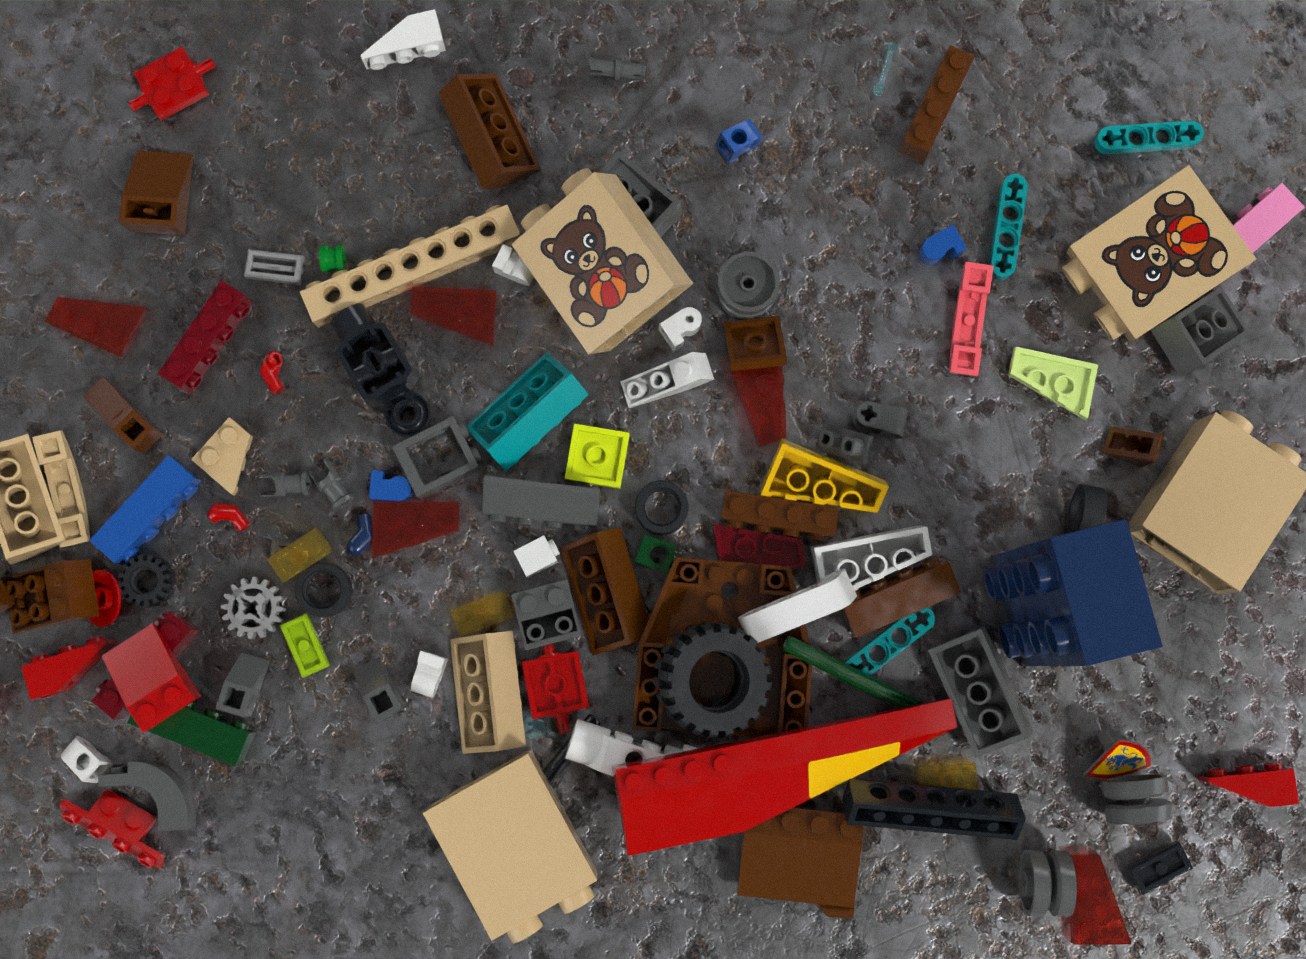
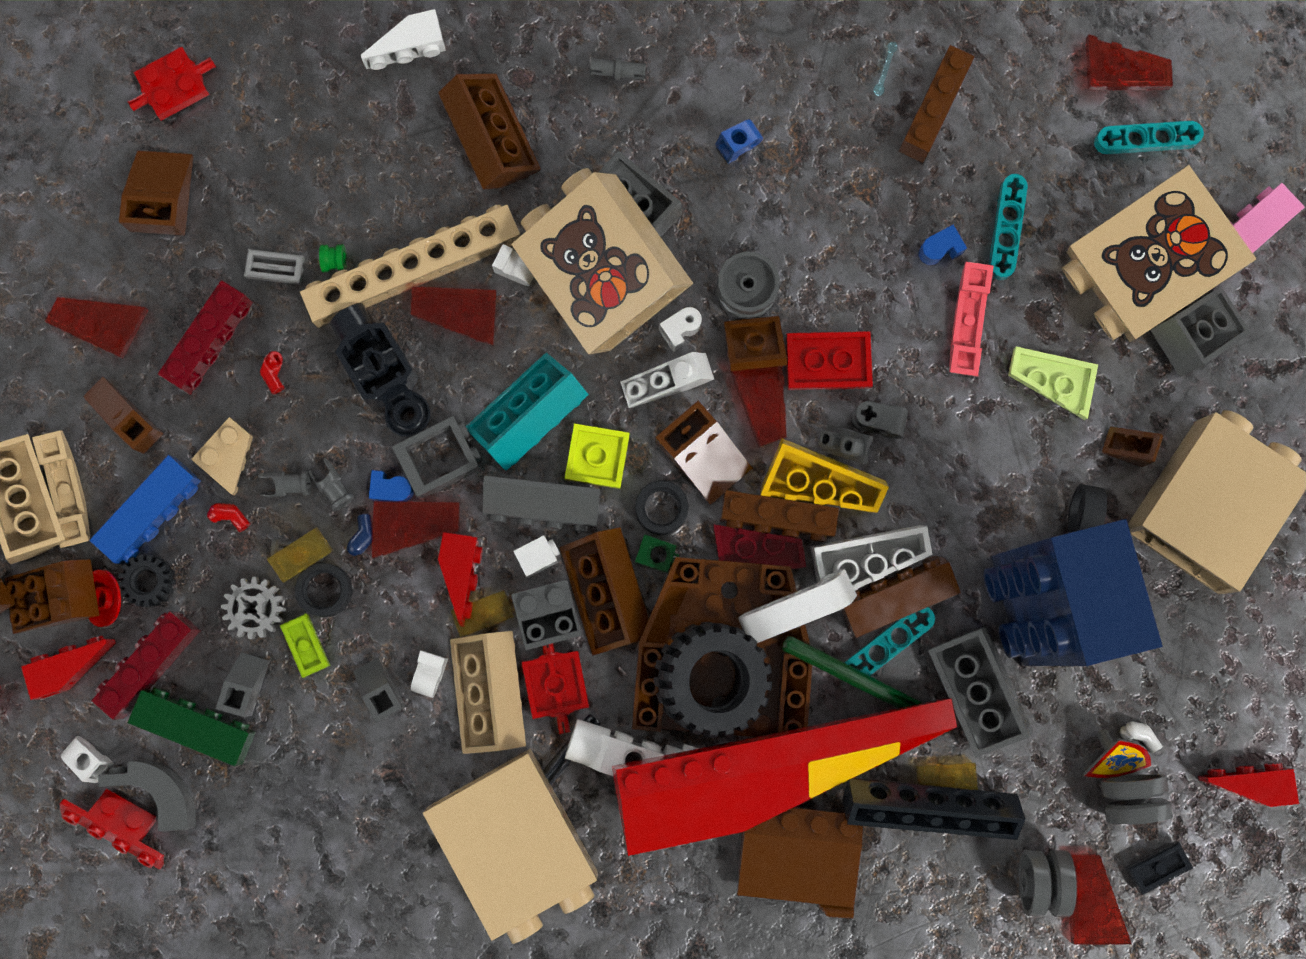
(149, 678): red slope -> none
(457, 562): none -> red slope
(540, 729): clear light blue hand -> none
(703, 452): none -> slope
(829, 360): none -> red plate
(1124, 69): none -> clear red wing
(1141, 732): none -> white arm

